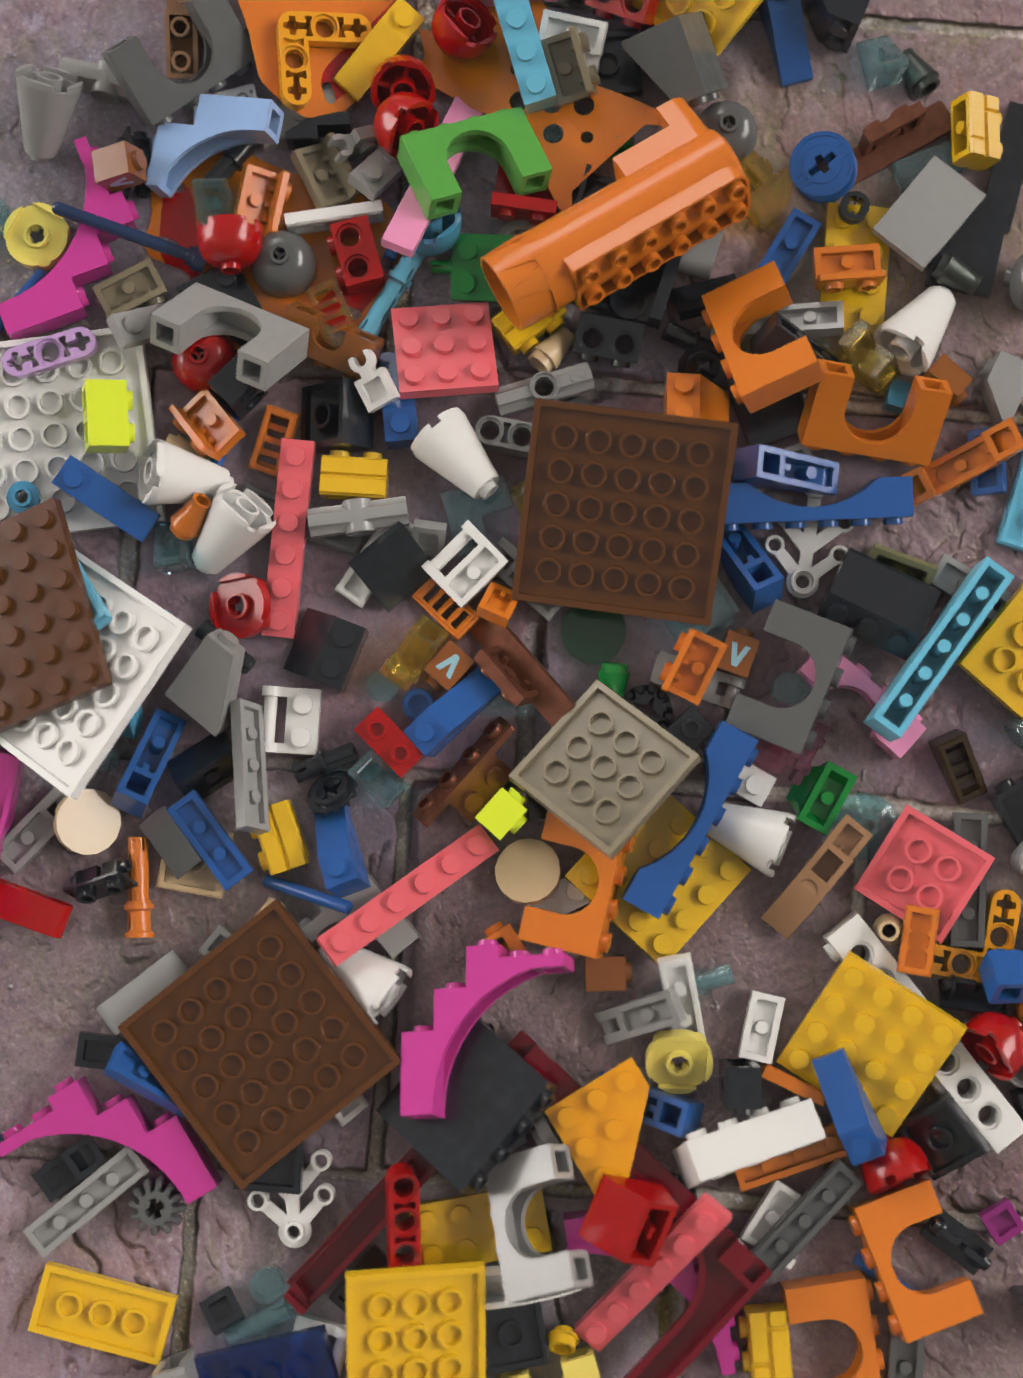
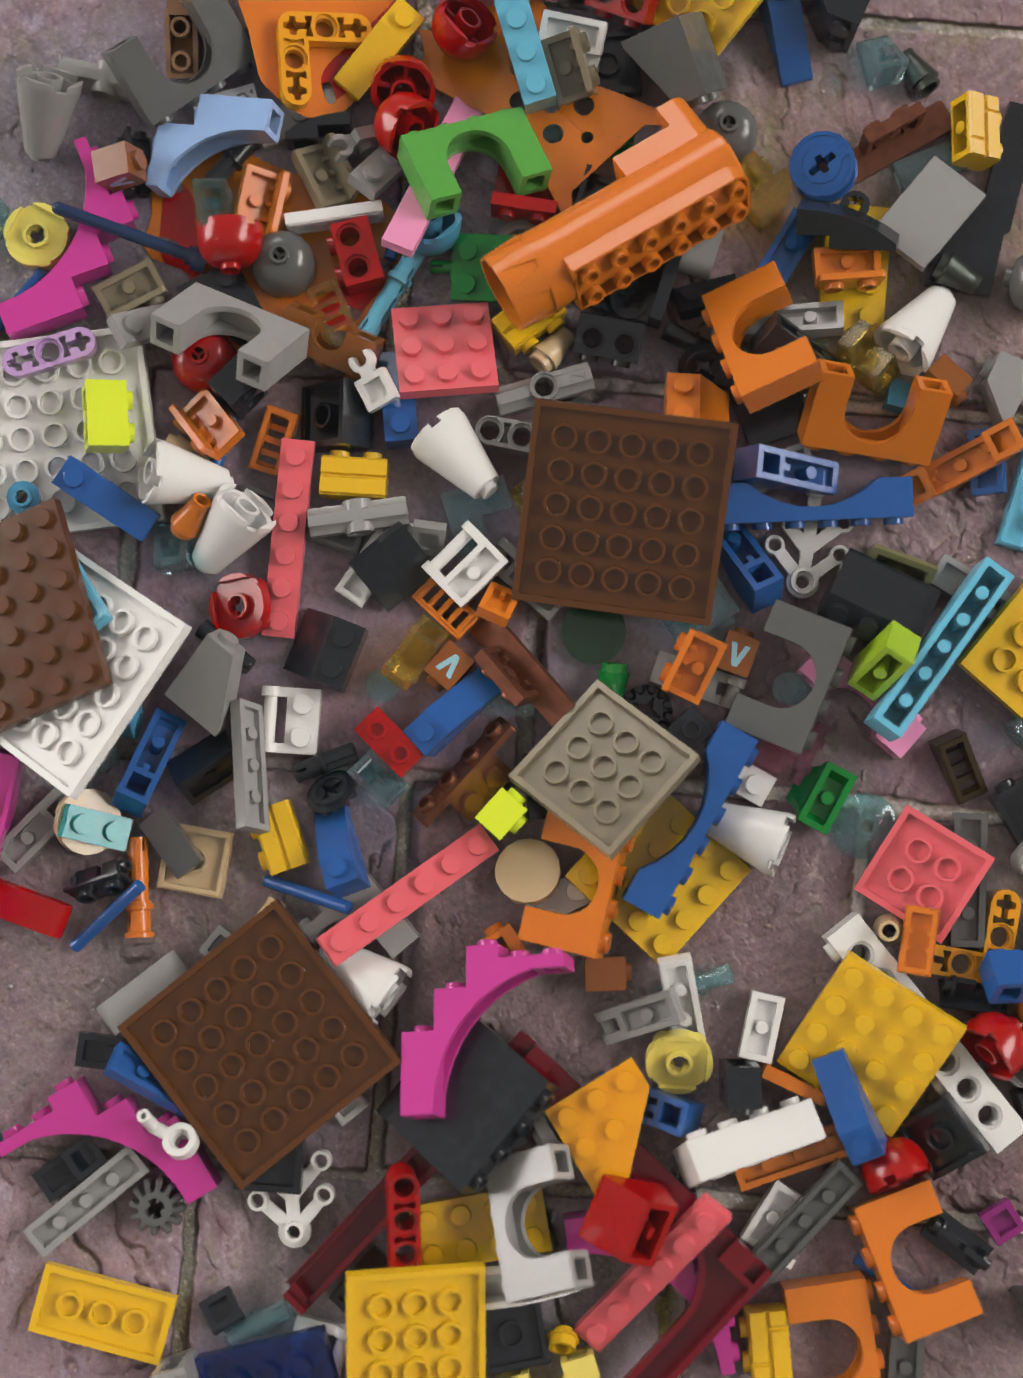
(95, 827): none -> plate
(107, 915): none -> blue bar
(171, 1135): none -> white plate
(210, 840): blue plate -> none
(266, 1285): clear light blue tile -> none
(416, 702): blue tile -> none
(817, 876): medium nougat slope -> none
(844, 226): none -> black slope
(884, 660): none -> lime brick

